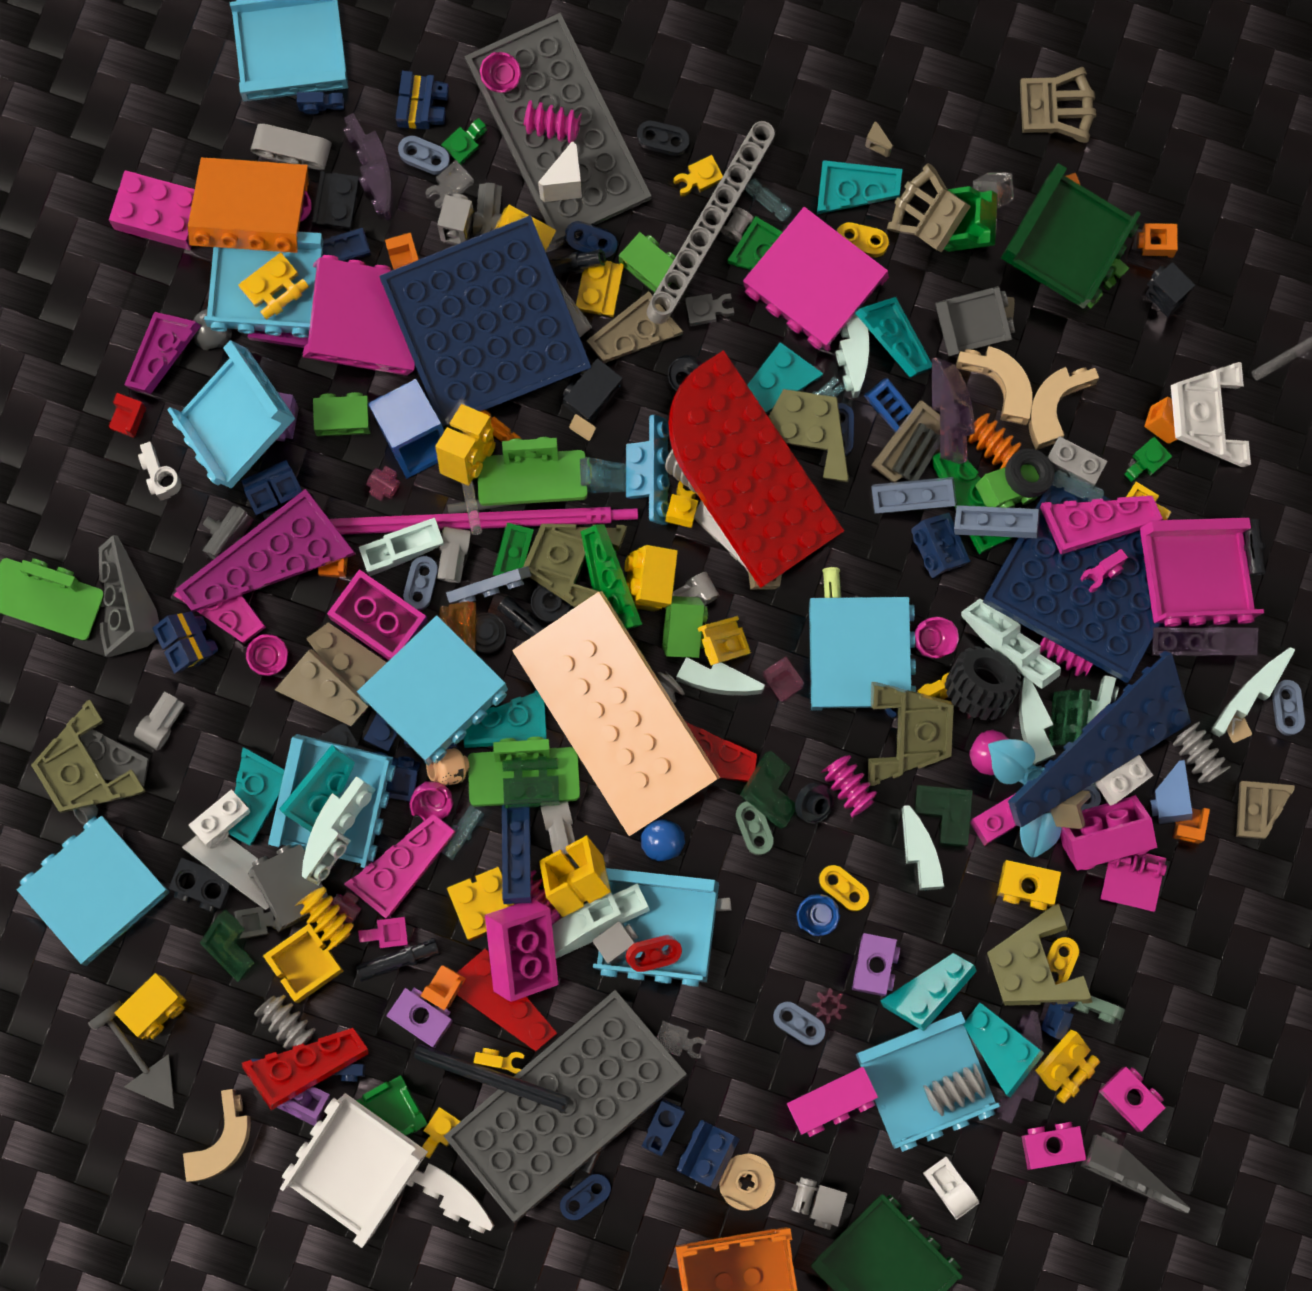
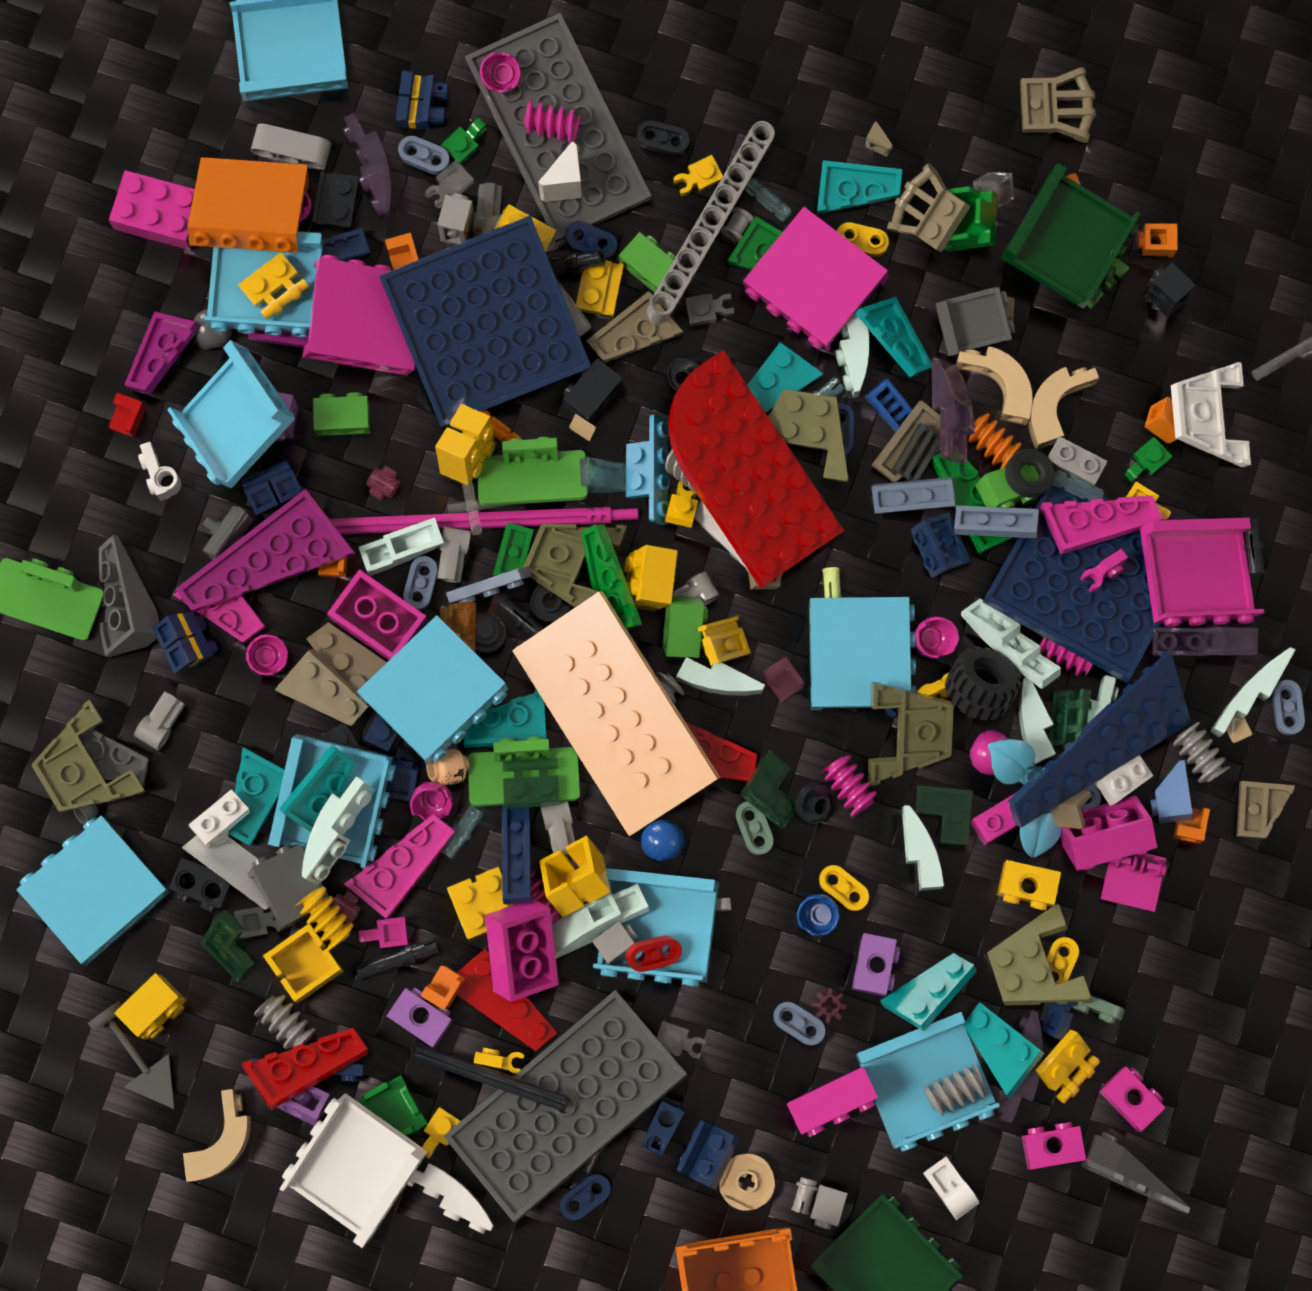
(316, 101): dark blue plate -> none
(409, 427): slope -> none

